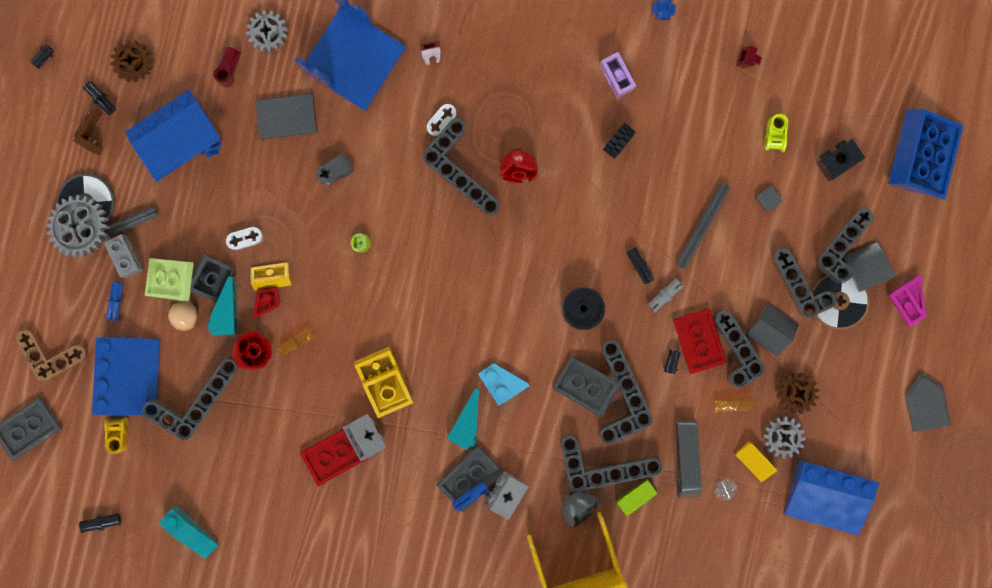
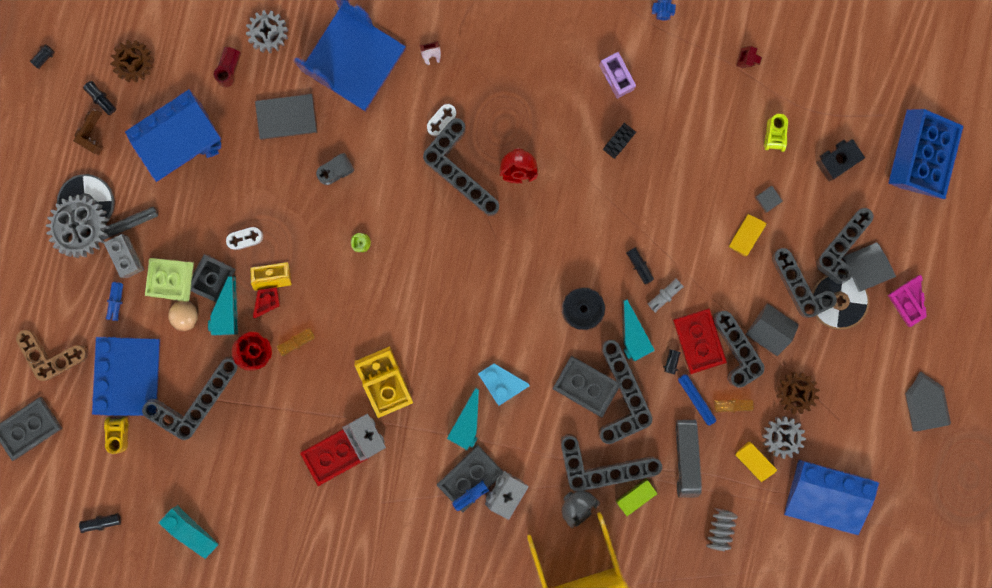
(634, 337): none -> teal slope
(697, 400): none -> blue axle
(703, 225): dark grey axle -> none
(722, 530): none -> light grey piece
(725, 489): clear gear -> none
(747, 235): none -> yellow slope

